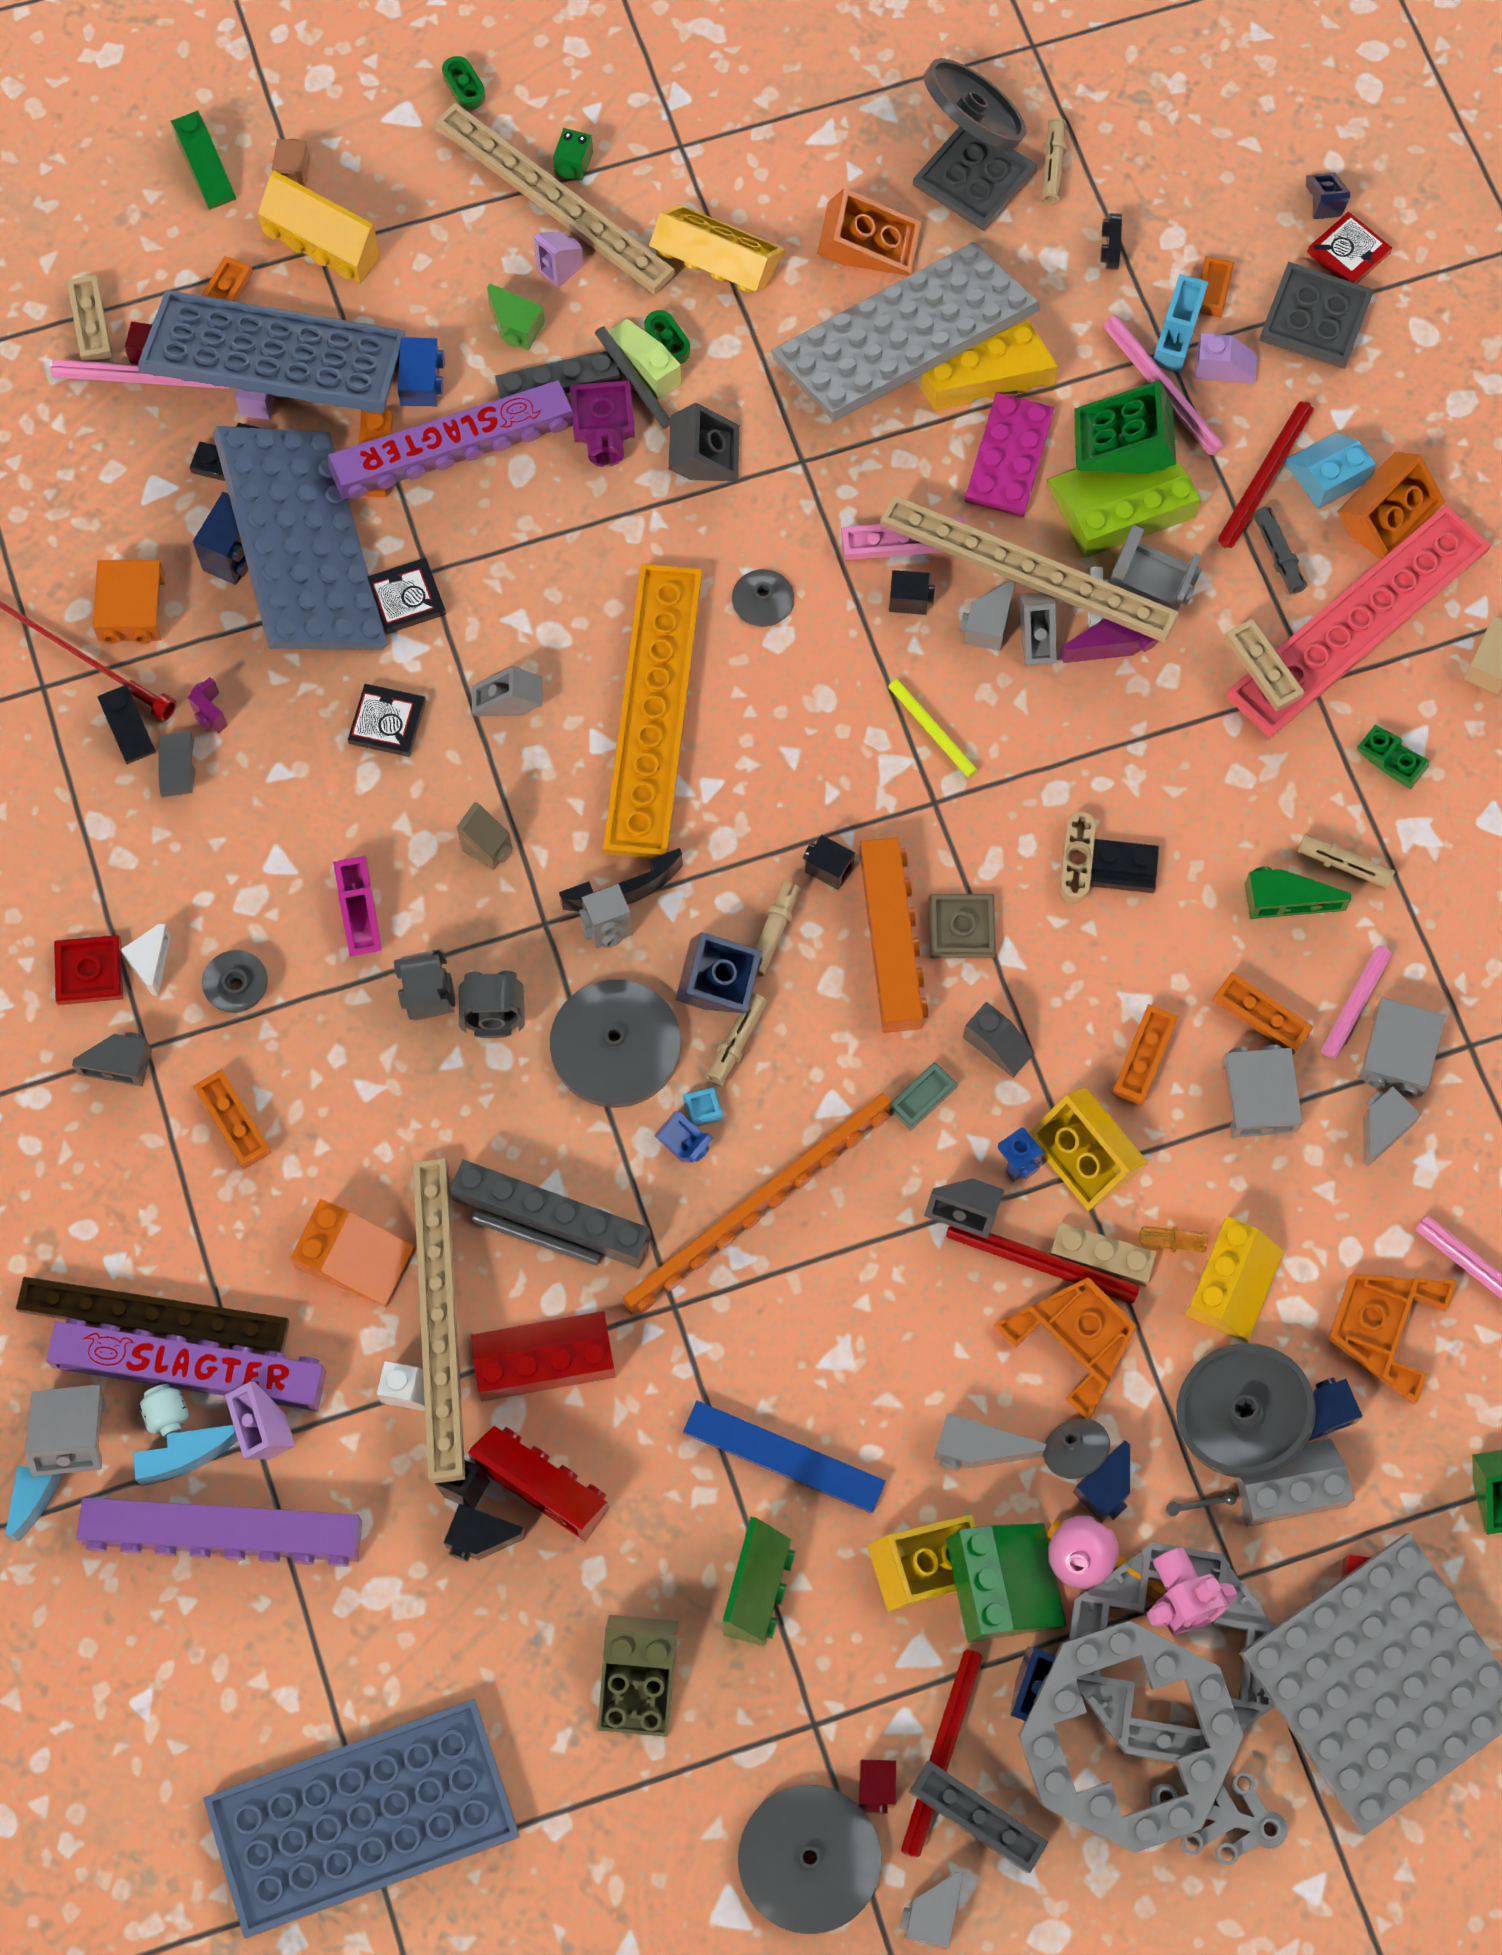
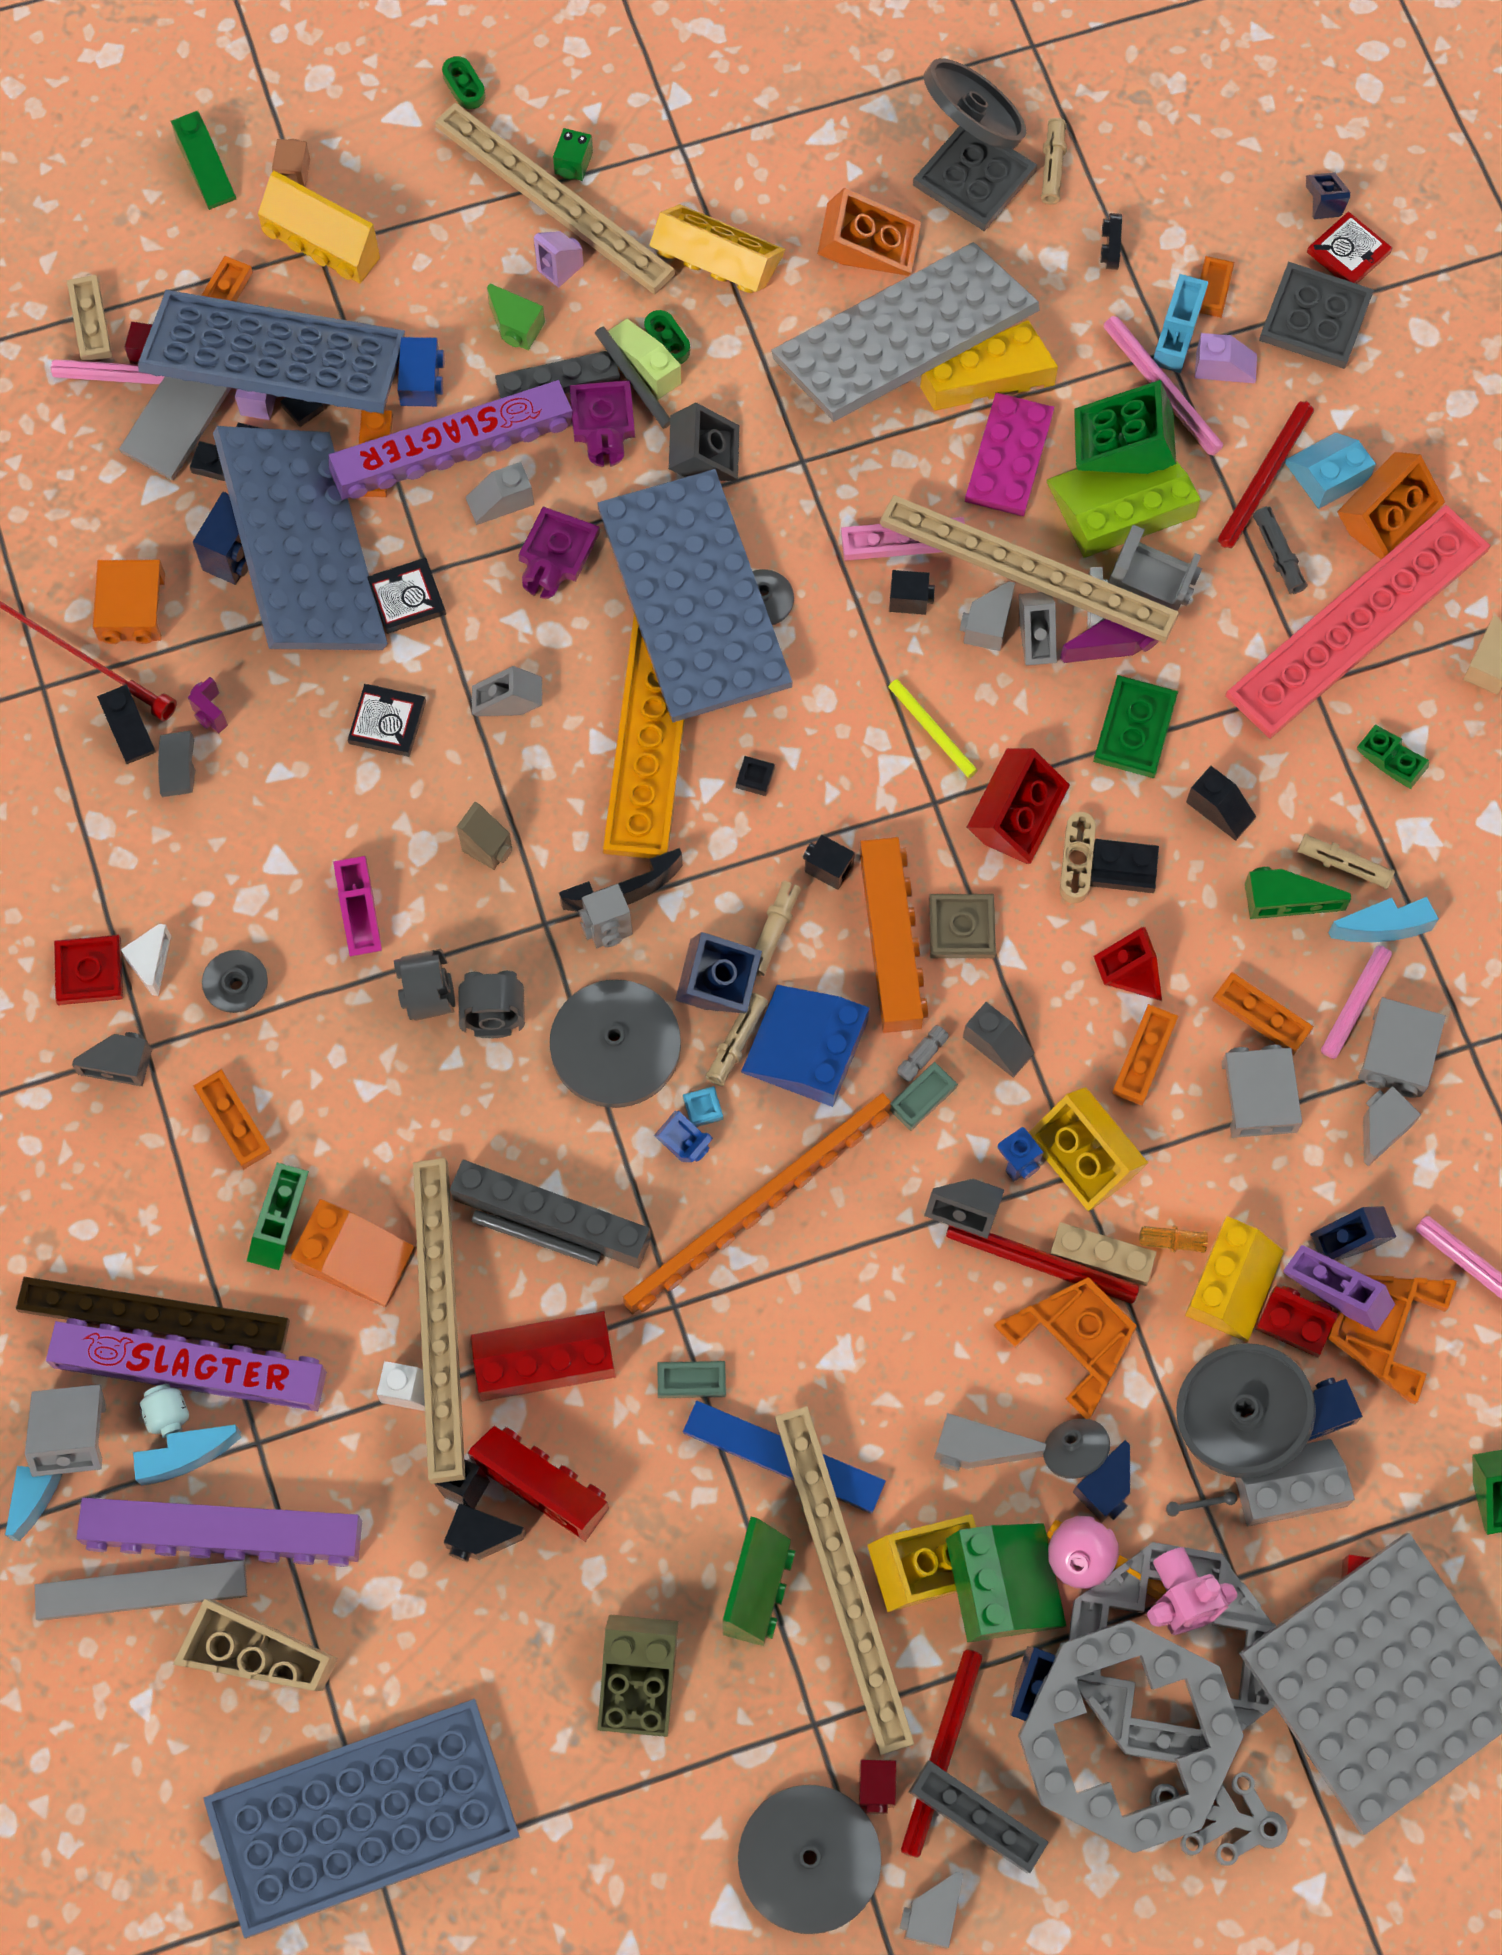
(140, 1590): none -> light grey tile
(172, 424): none -> light grey tile
(246, 1648): none -> tan wedge
(258, 1423): lavender slope -> none
(277, 1216): none -> green slope
(301, 410): none -> black tile
(500, 494): none -> light grey slope
(555, 551): none -> magenta plate
(691, 1379): none -> sand green tile
(694, 595): none -> sand blue plate
(755, 776): none -> black tile
(807, 1042): none -> blue slope
(844, 1581): none -> tan plate
(922, 1053): none -> light grey axle
(1018, 804): none -> red slope
(1131, 965): none -> red slope
(1135, 726): none -> green tile
(1221, 803): none -> black slope
(1264, 665): tan plate -> none
(1297, 1320): none -> red bracket
(1341, 1287): none -> medium lavender slope
(1354, 1233): none -> dark blue slope
(1386, 922): none -> medium azure slope

